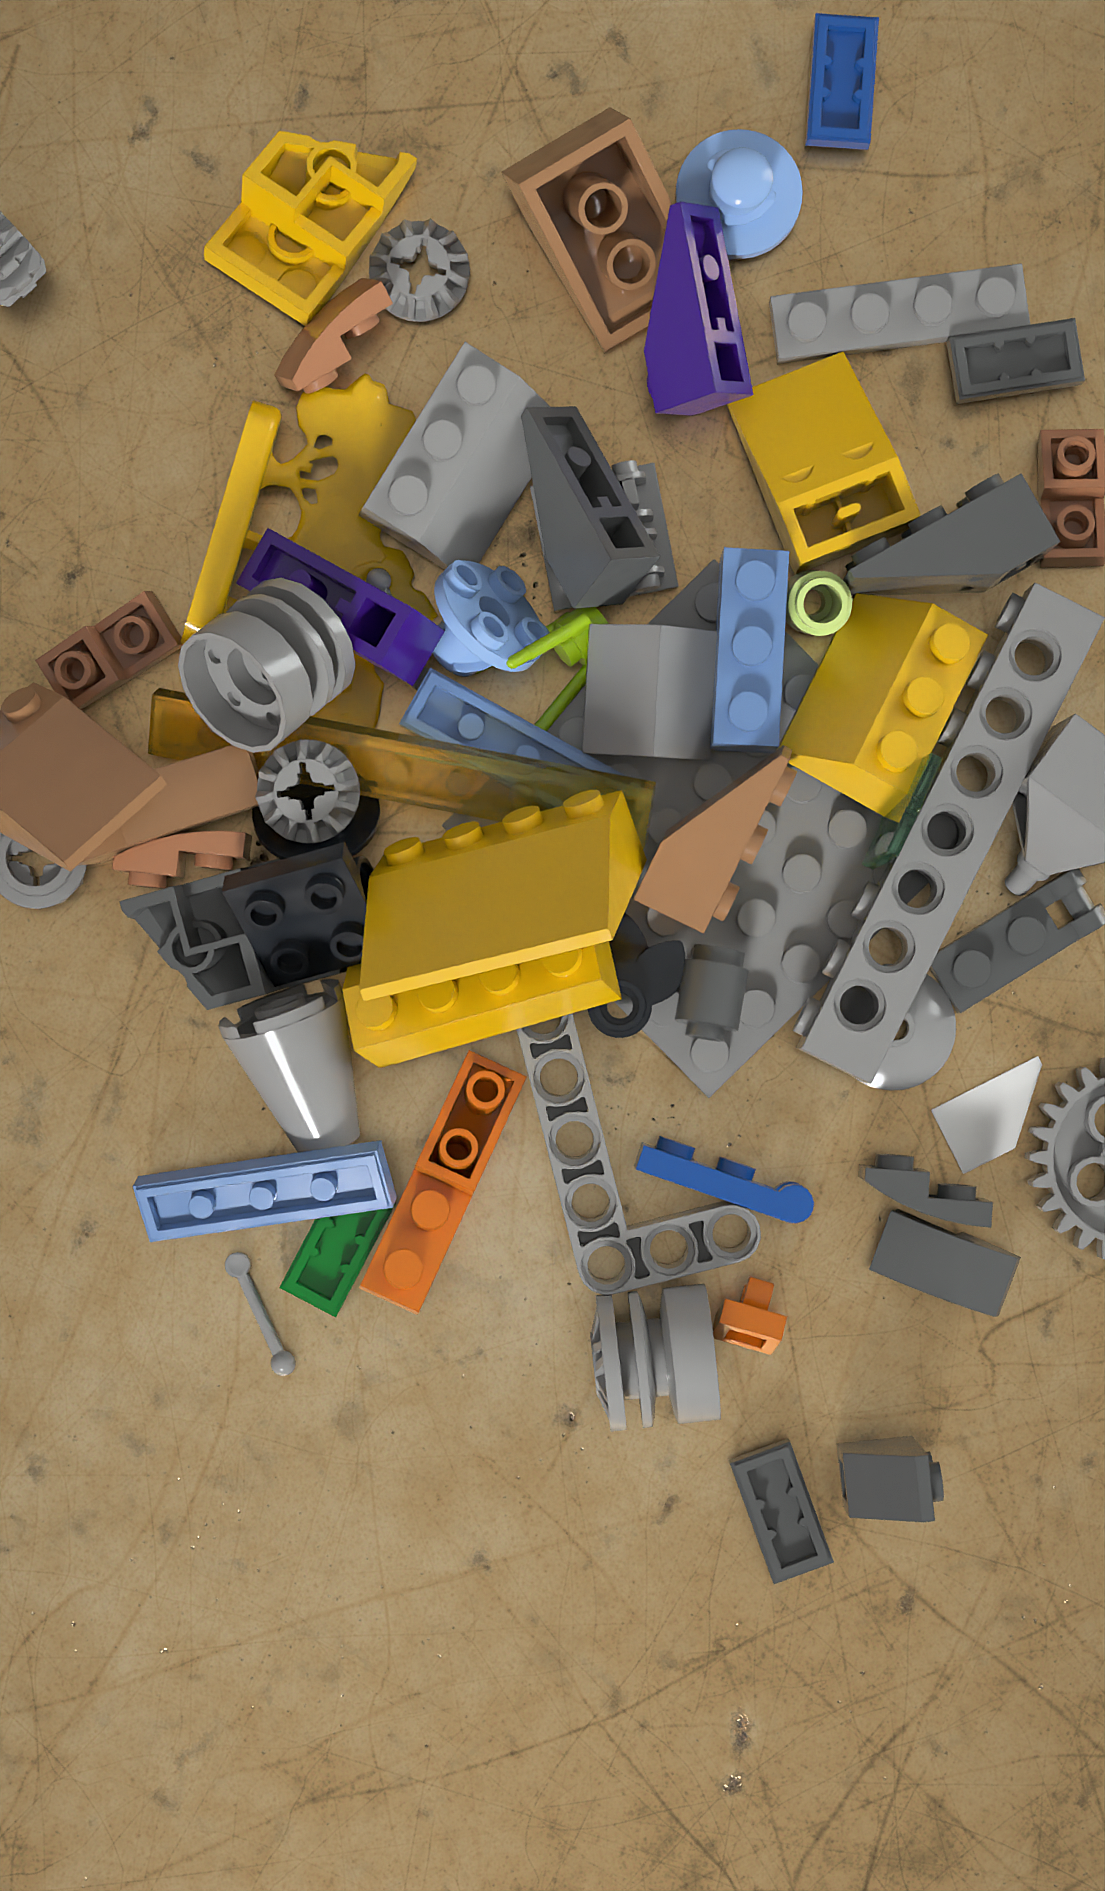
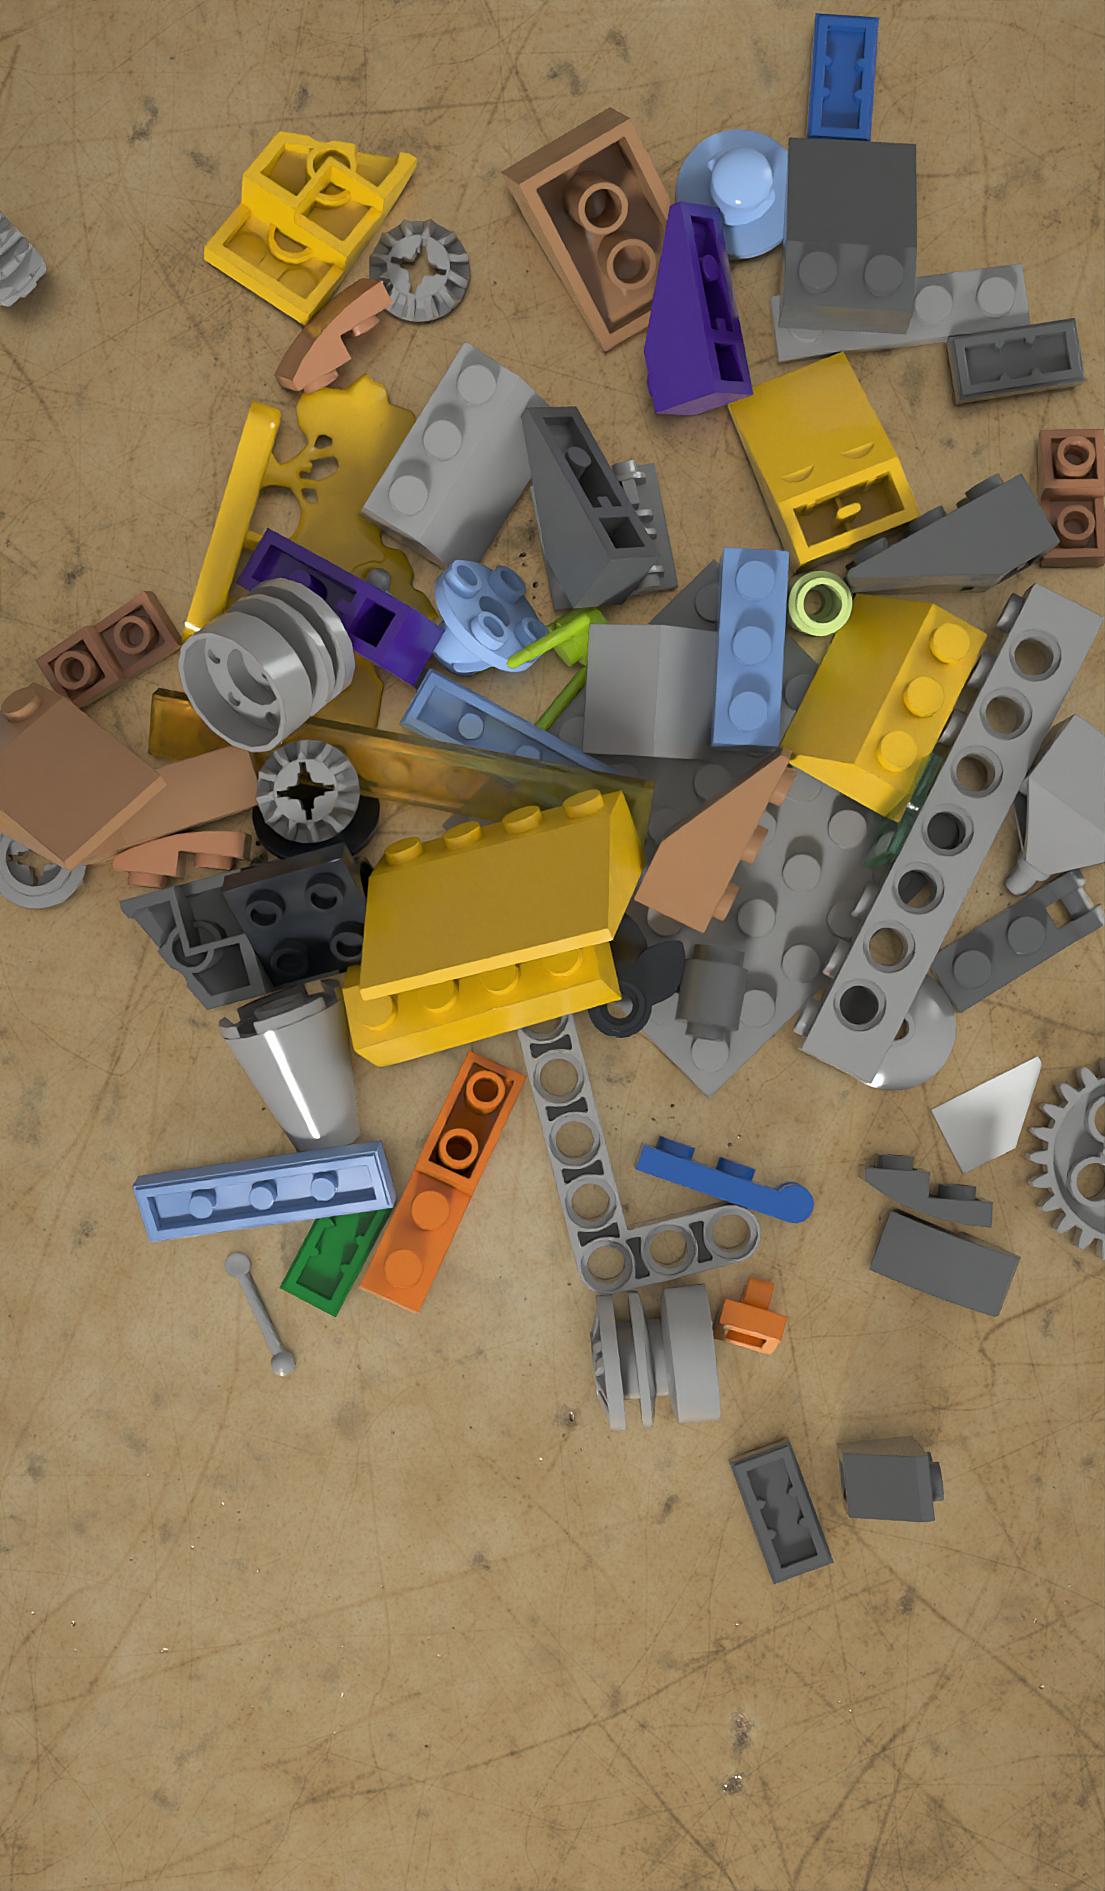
(849, 236): none -> dark grey slope

